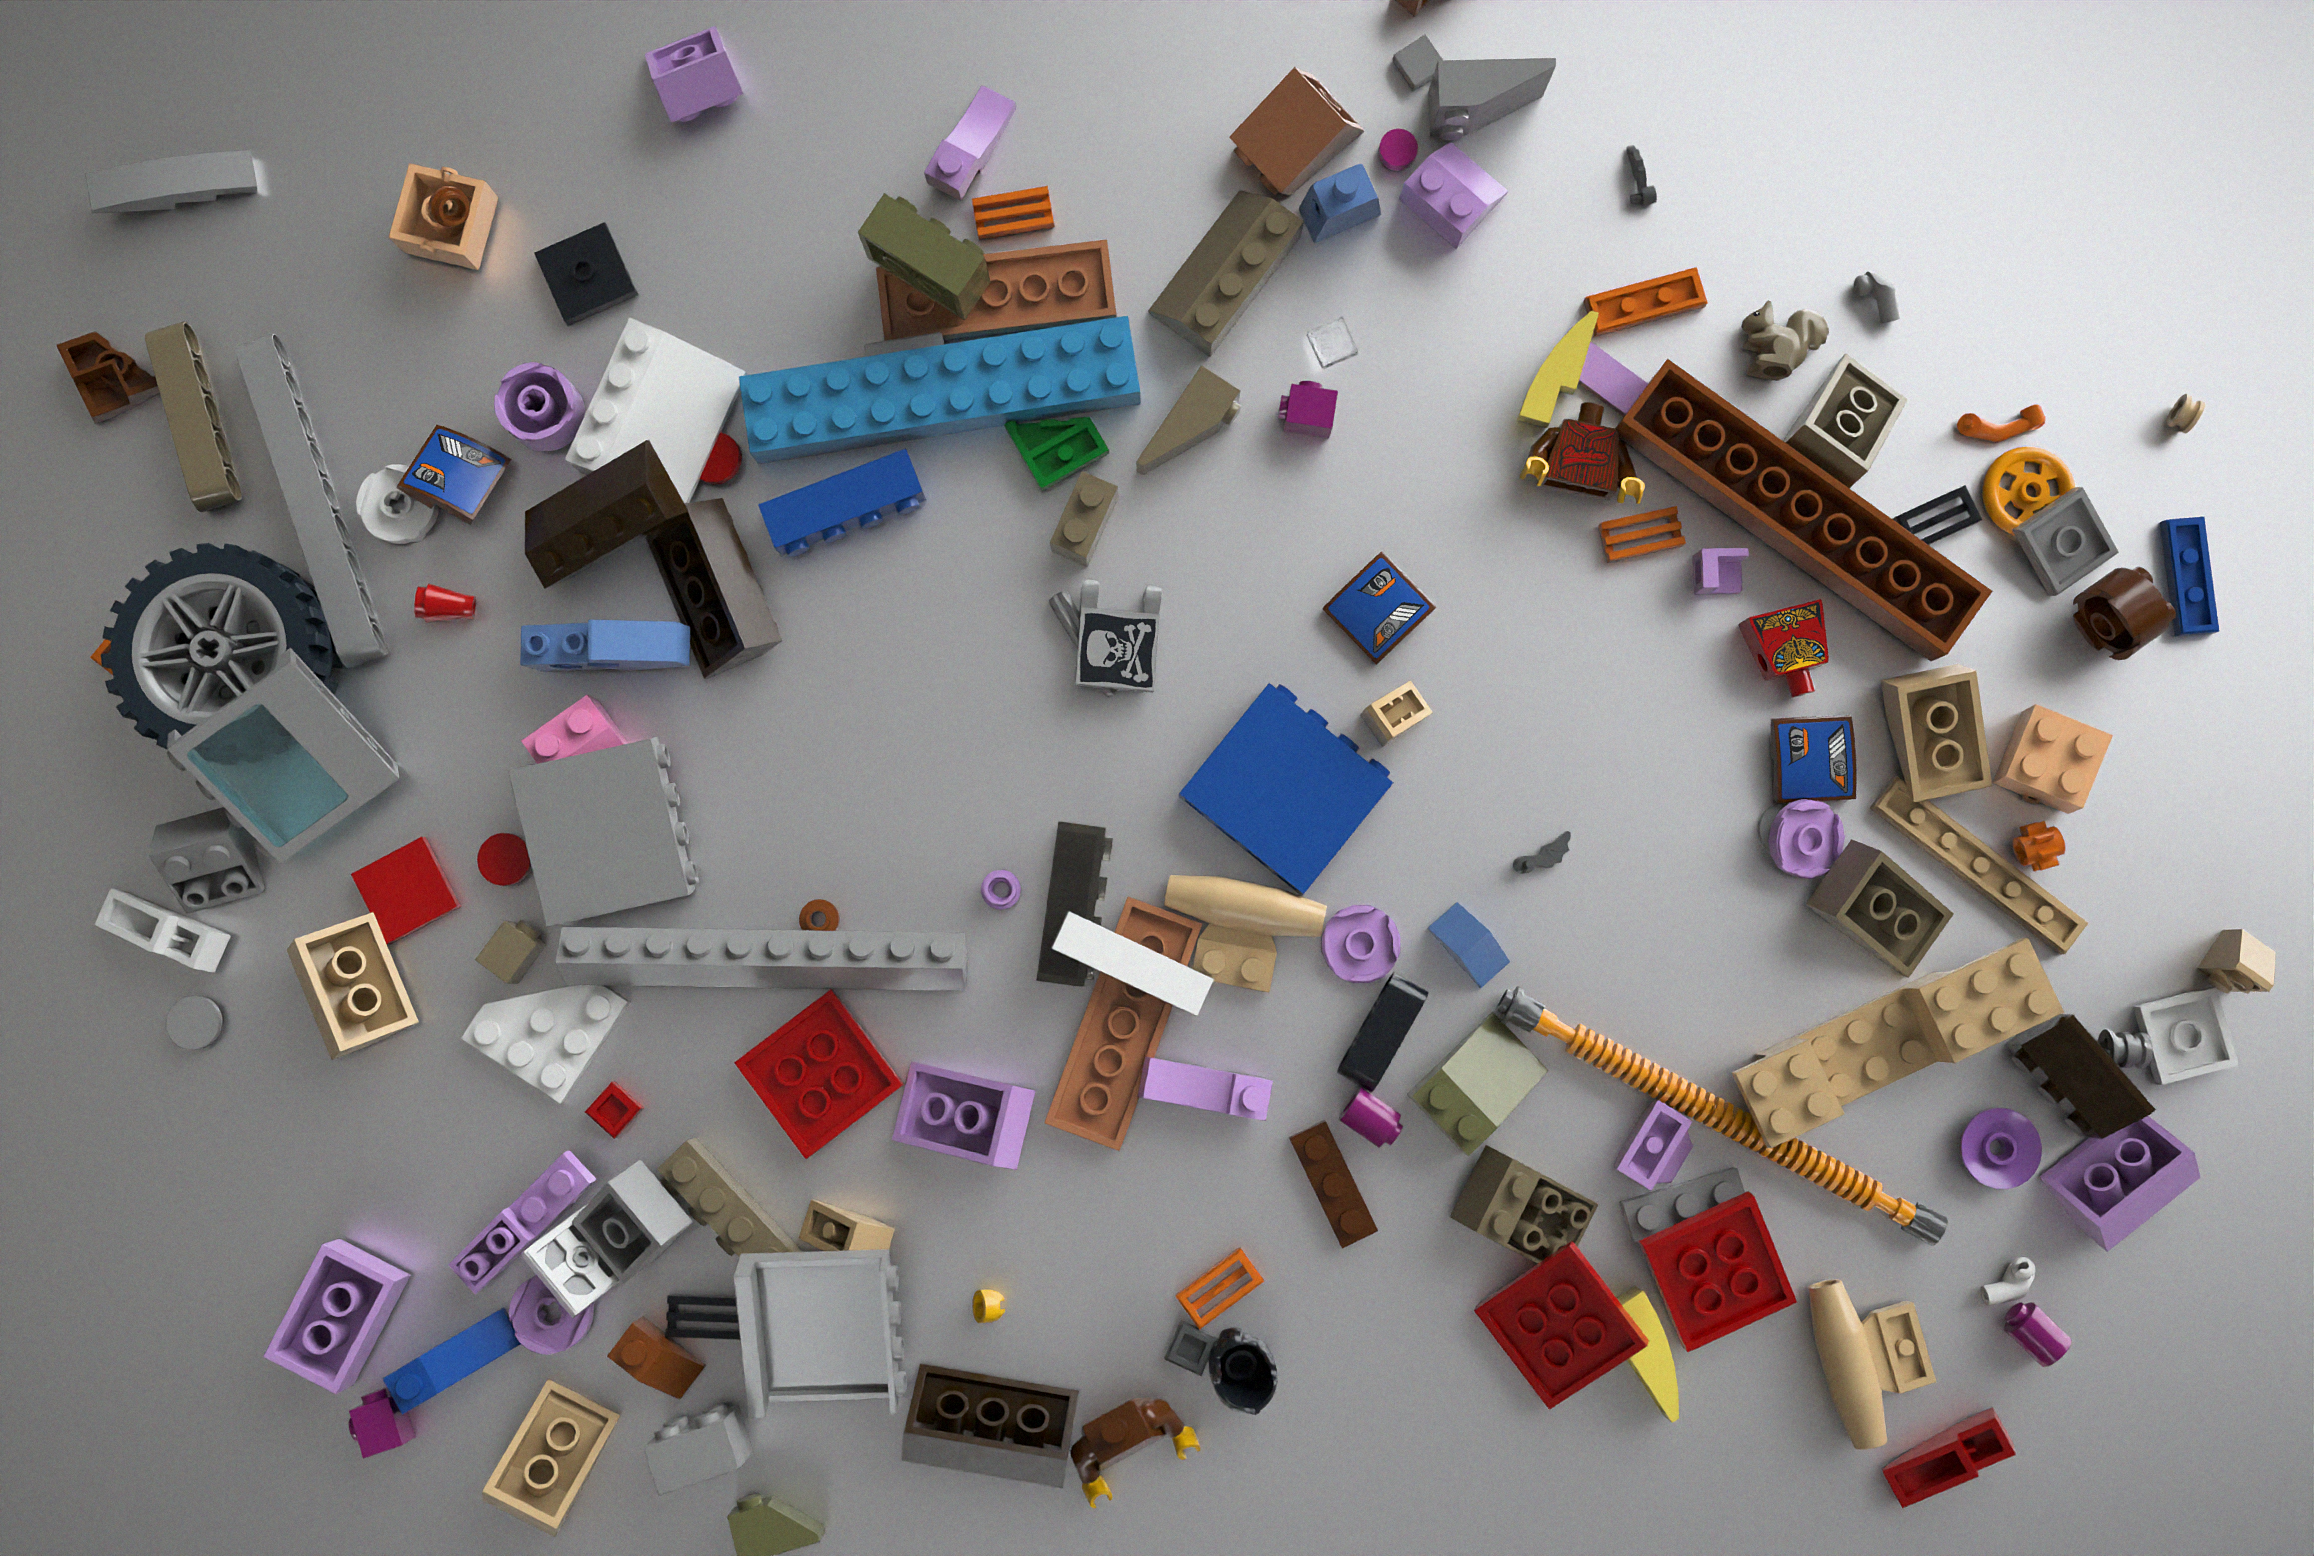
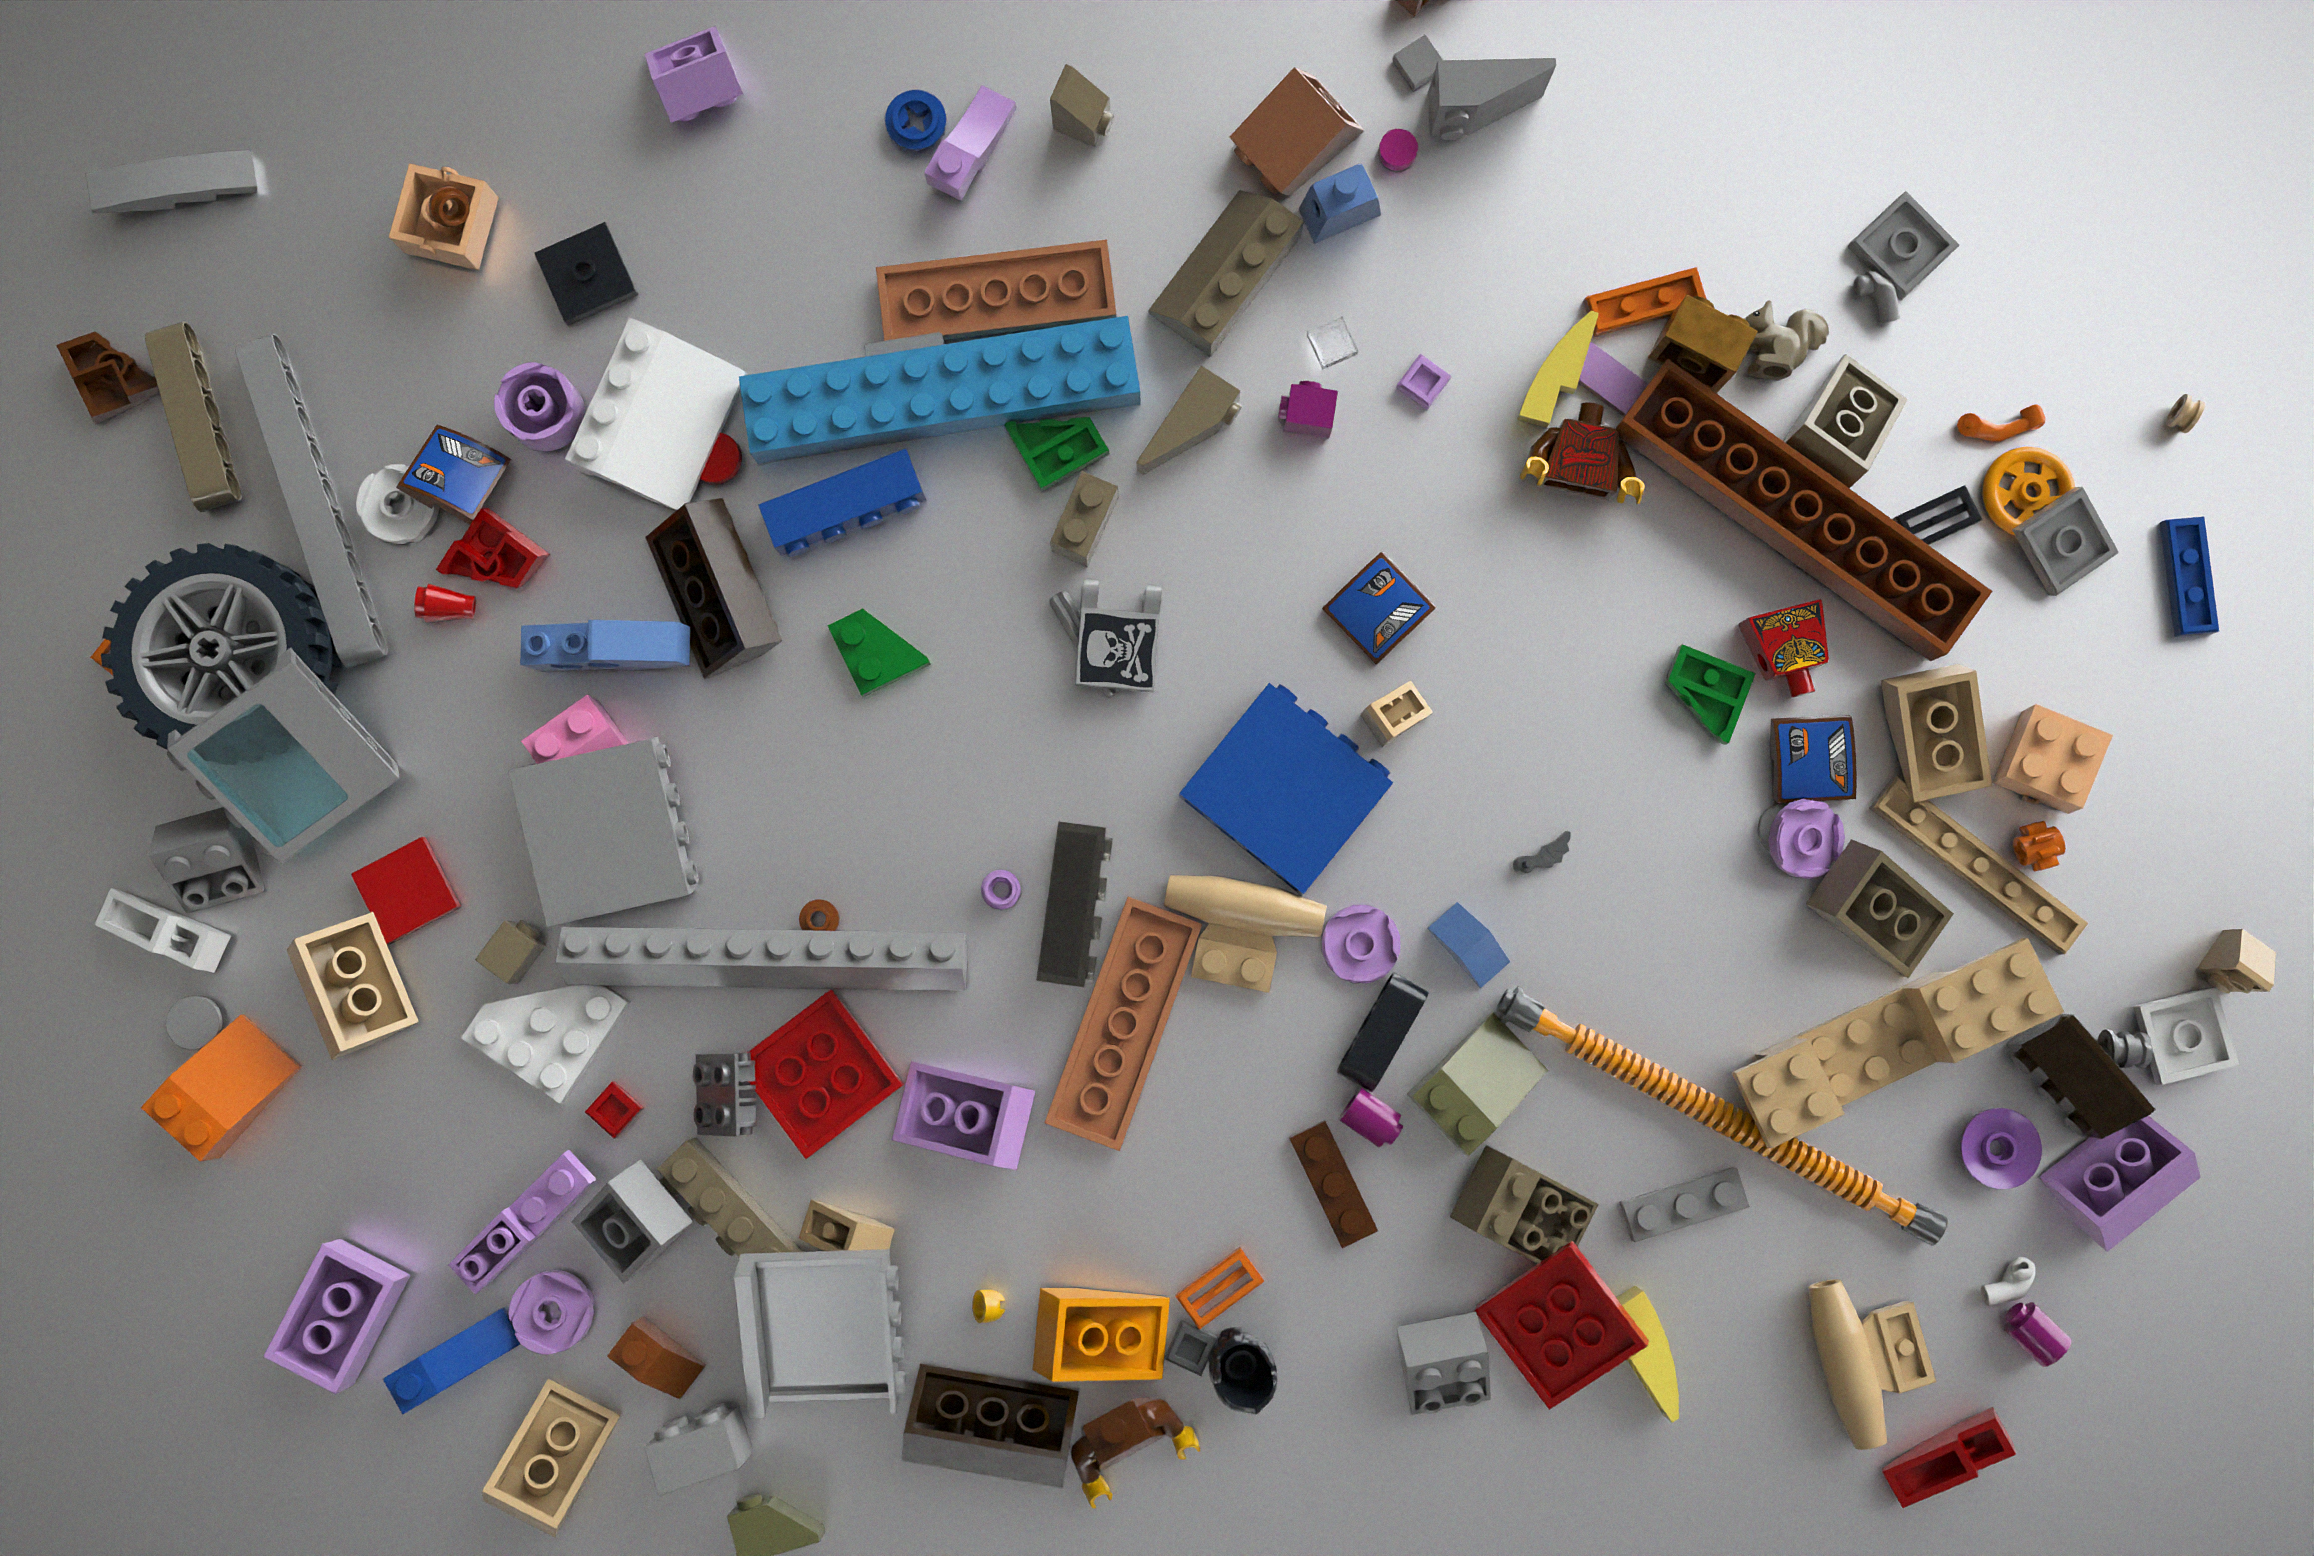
(221, 1089): none -> orange slope
(379, 1424): magenta brick -> none
(493, 552): none -> red slope
(504, 859): red piece -> none
(570, 1267): white piece -> none
(600, 515): dark brown slope -> none
(674, 1315): black tile -> none
(718, 1094): none -> flat silver hinge
(874, 652): none -> green wing
(921, 104): none -> blue gear
(925, 255): olive brick -> none
(1013, 198): orange tile -> none
(1080, 107): none -> dark tan slope
(1100, 1335): none -> light orange slope
(1132, 963): white tile -> none
(1205, 1088): lavender slope -> none
(1423, 381): none -> lavender tile
(1444, 1363): none -> light grey slope
(1451, 193): lavender slope -> none
(1645, 195): dark grey piece -> none
(1655, 1146): lavender slope -> none
(1673, 526): orange tile -> none
(1704, 342): none -> pearl gold brick
(1710, 689): none -> green wing
(1718, 570): lavender panel -> none
(1718, 1271): red plate -> none
(1903, 244): none -> light grey tile
(2122, 612): reddish brown brick -> none

